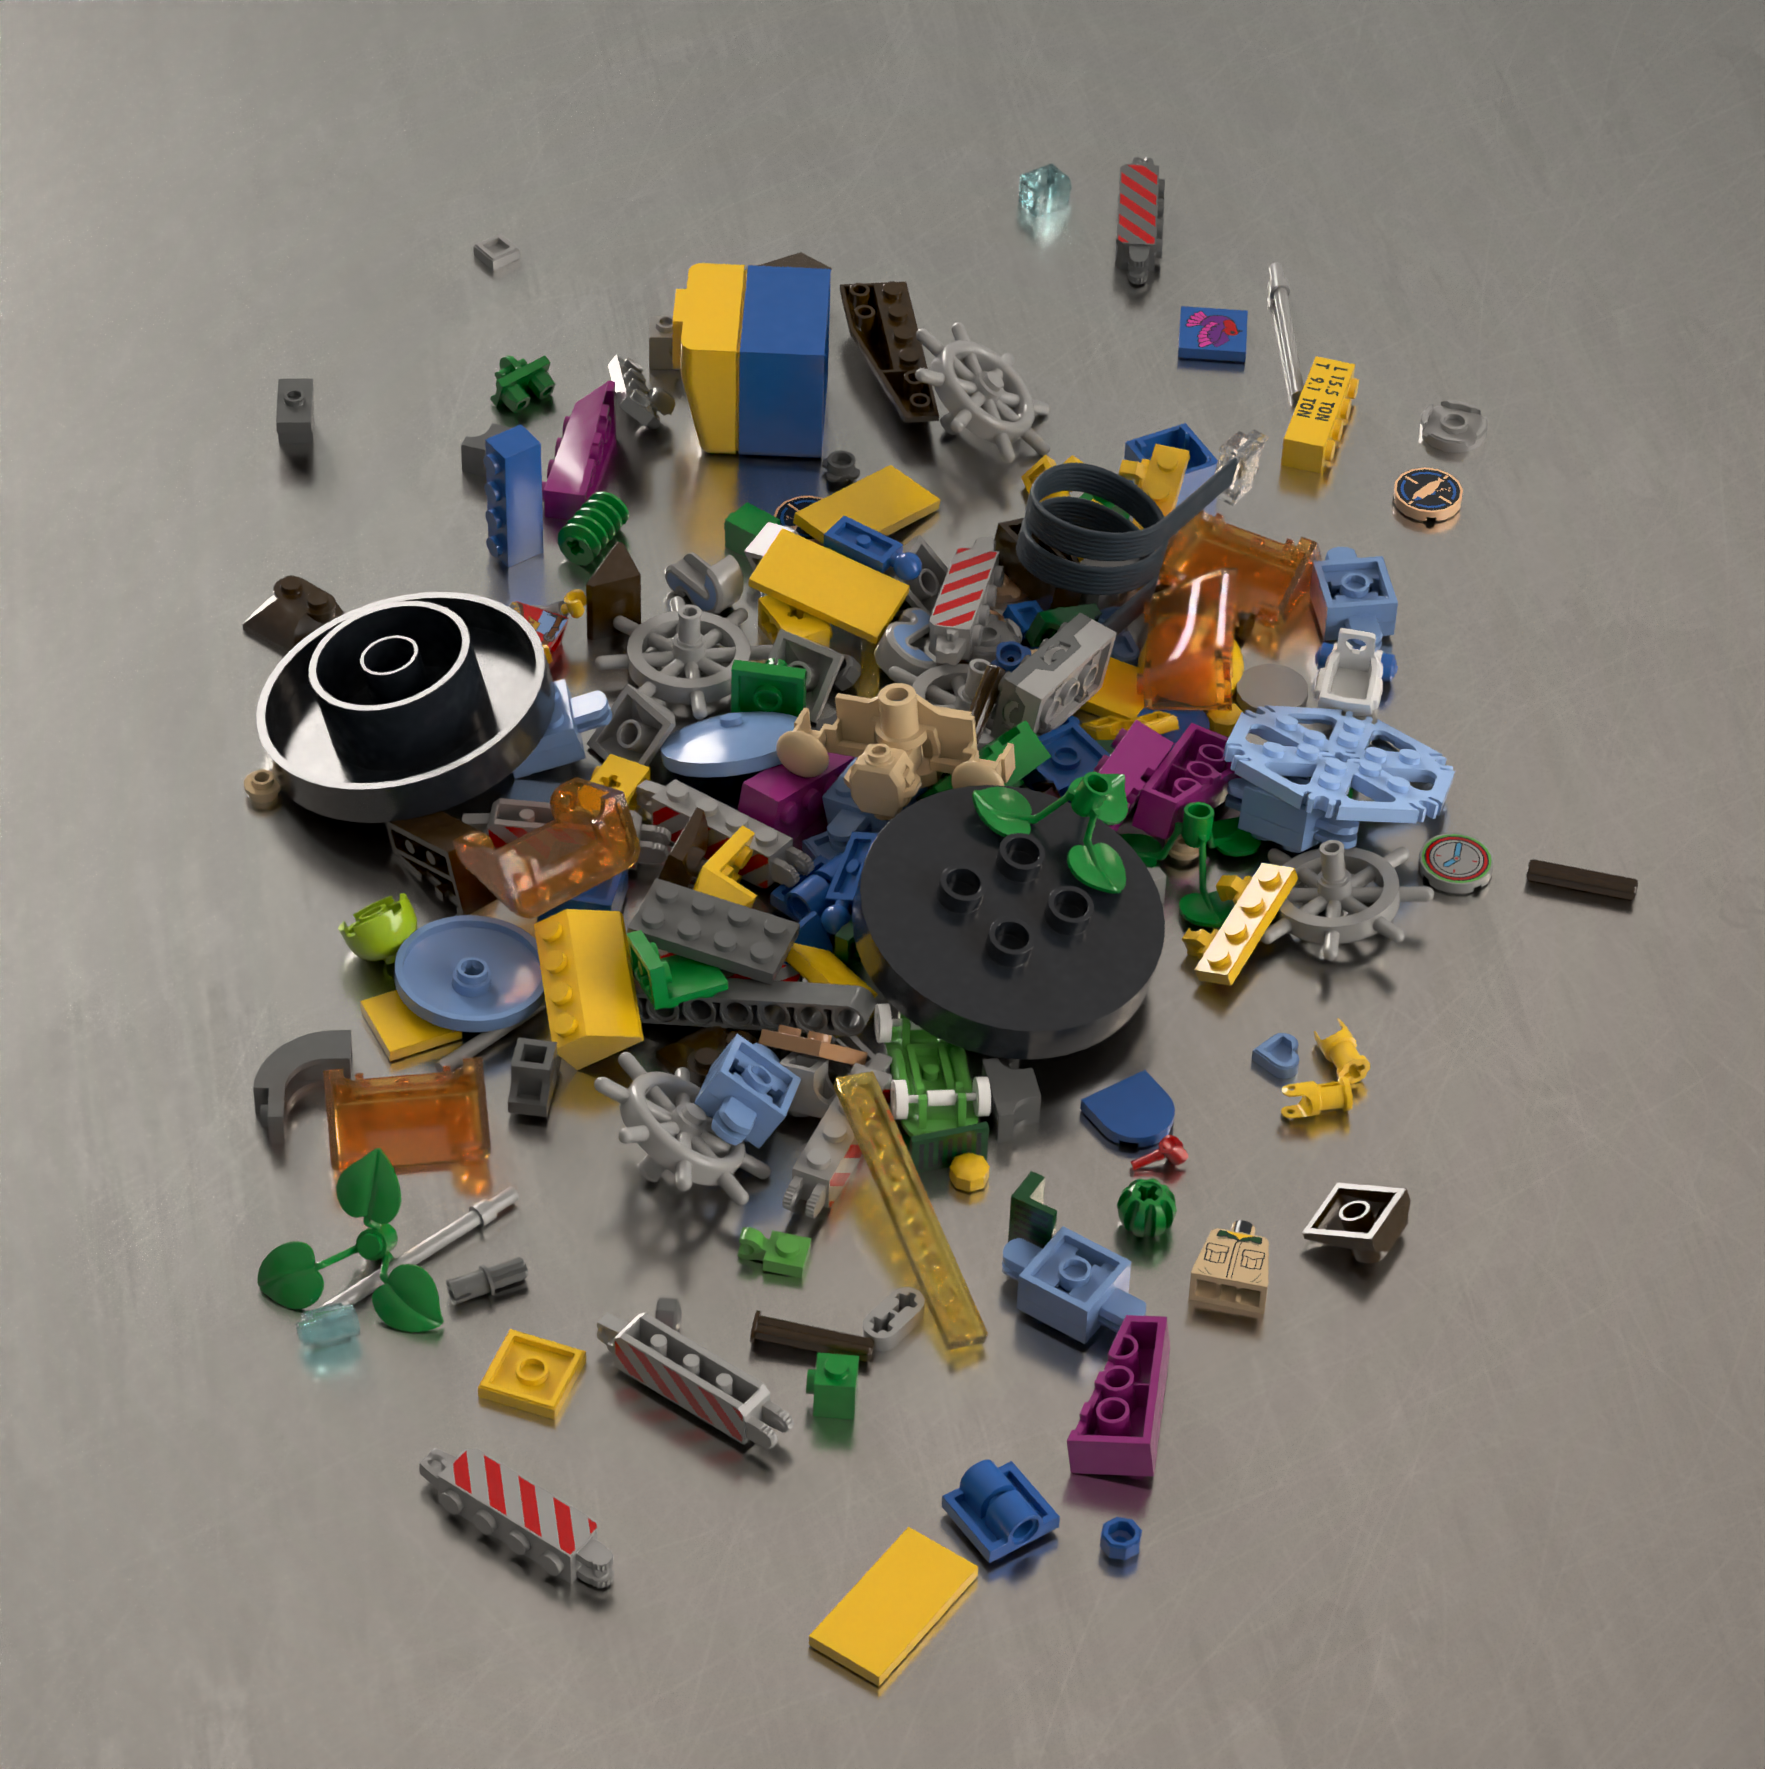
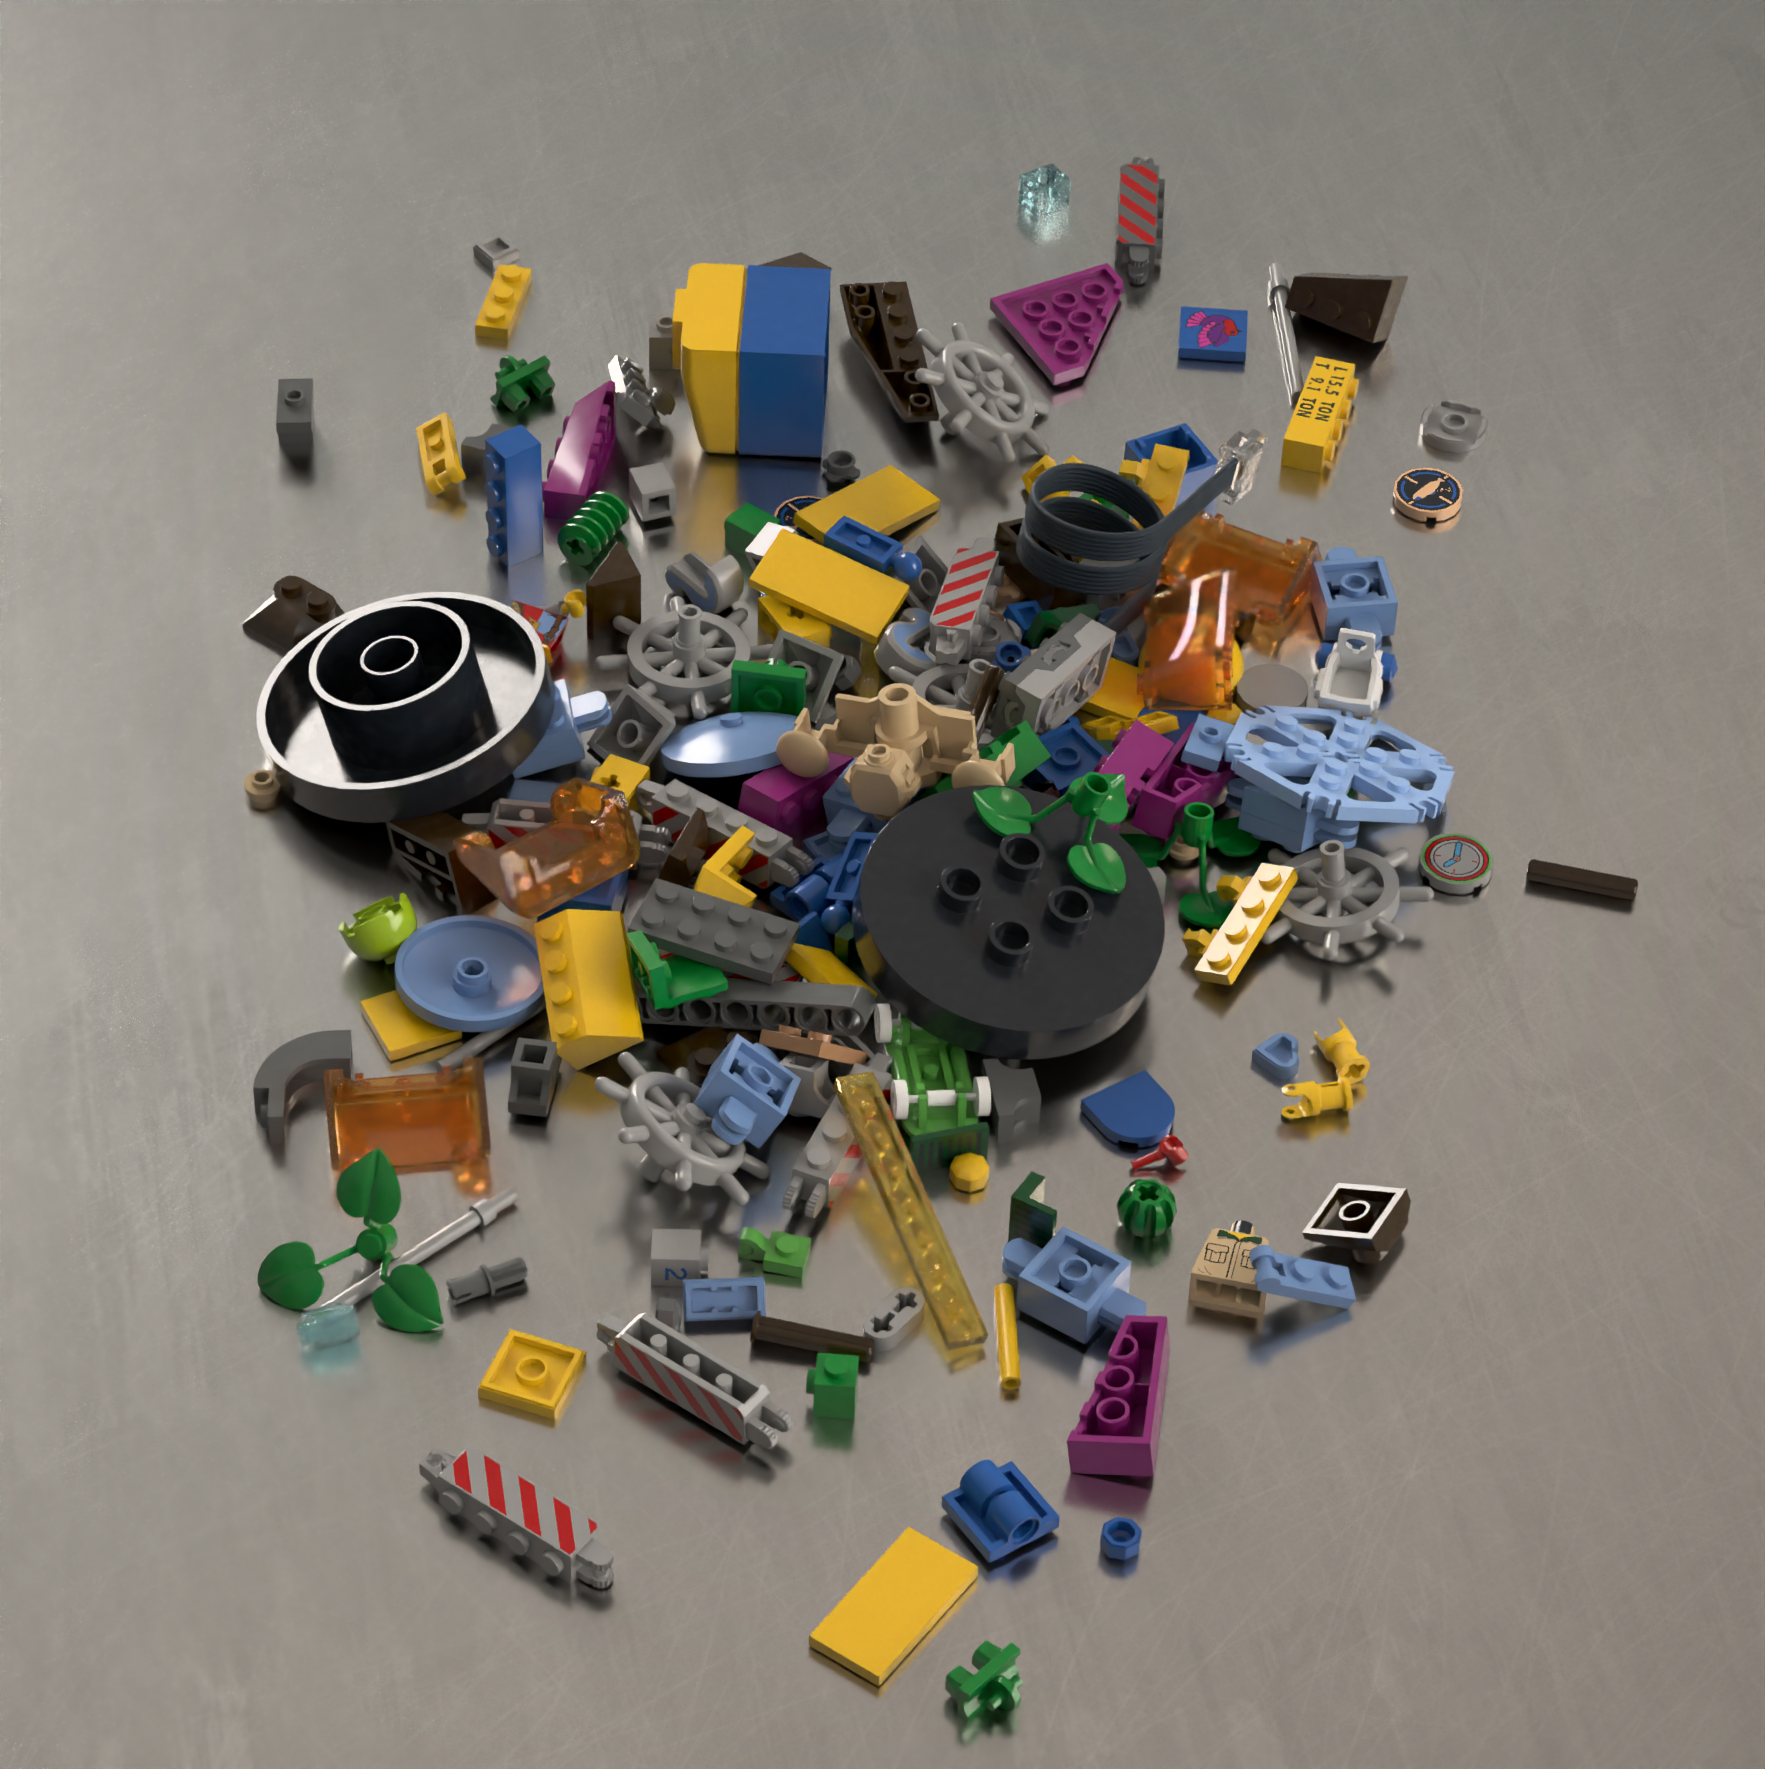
(439, 453): none -> yellow plate
(503, 302): none -> yellow plate
(652, 491): none -> light grey brick
(677, 1256): none -> light grey brick
(723, 1298): none -> medium blue plate
(991, 1686): none -> green hips
(1007, 1336): none -> yellow piece
(1061, 319): none -> magenta plate
(1207, 743): none -> medium blue plate
(1302, 1278): none -> medium blue plate
(1347, 302): none -> dark brown wedge

